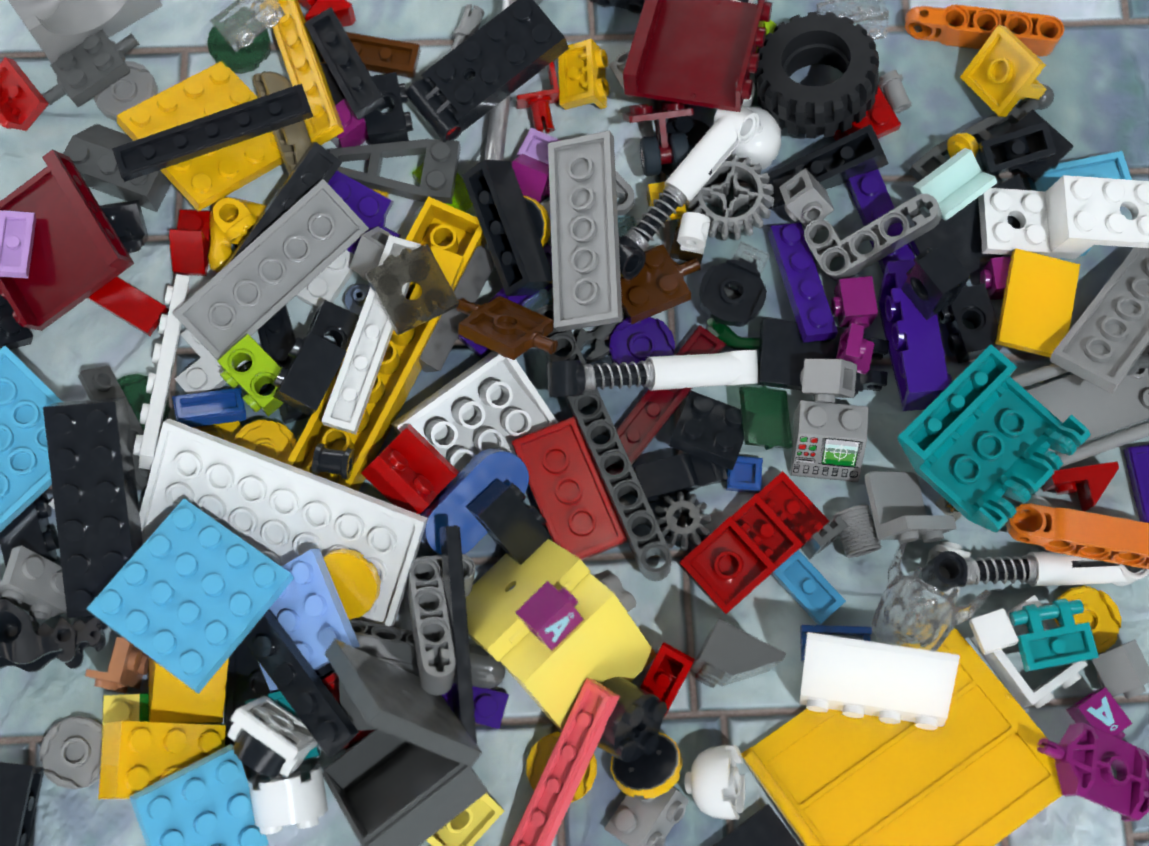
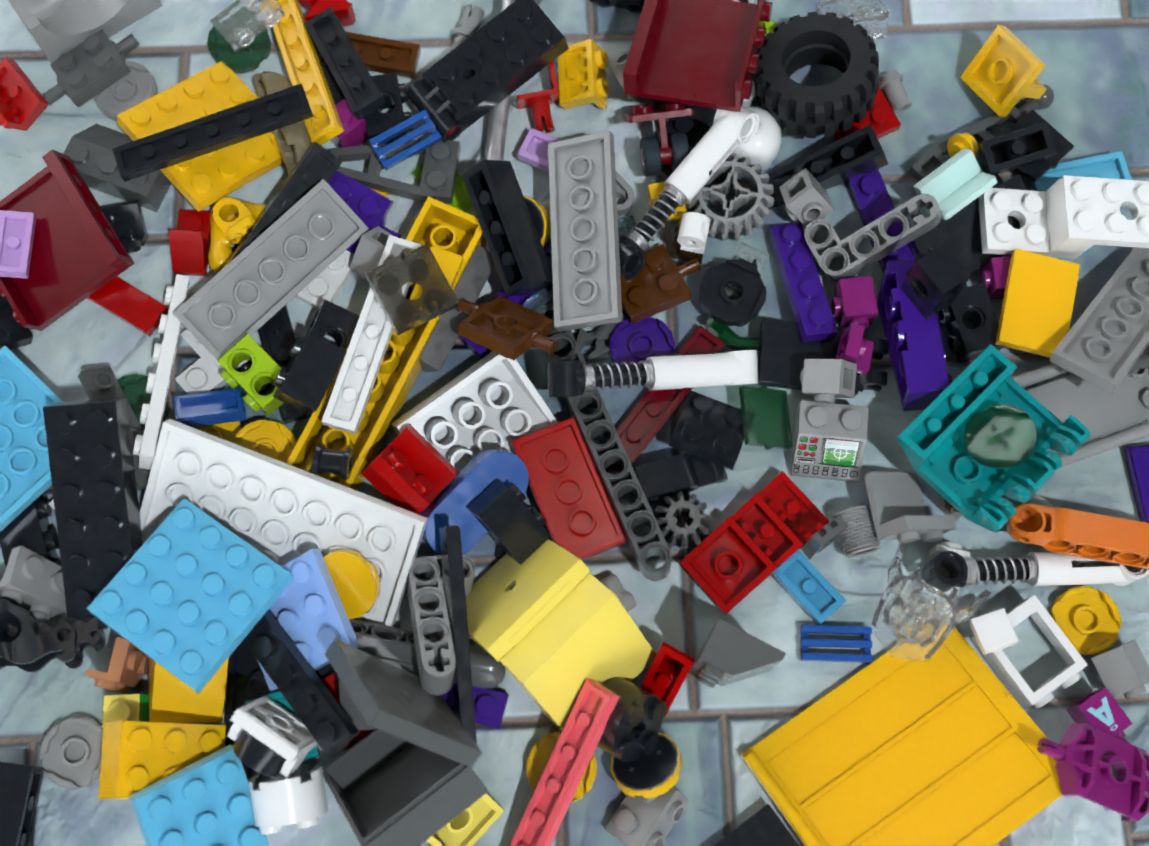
(356, 298): sand blue tile -> none
(400, 128): none -> blue tile
(532, 177): magenta brick -> none
(550, 614): magenta brick -> none
(717, 782): white cylinder -> none
(745, 475): blue tile -> none
(878, 680): white slope -> none
(969, 19): orange piece -> none
(1000, 436): none -> clear green tile
(1054, 646): teal plate -> none
(1087, 480): red slope -> none

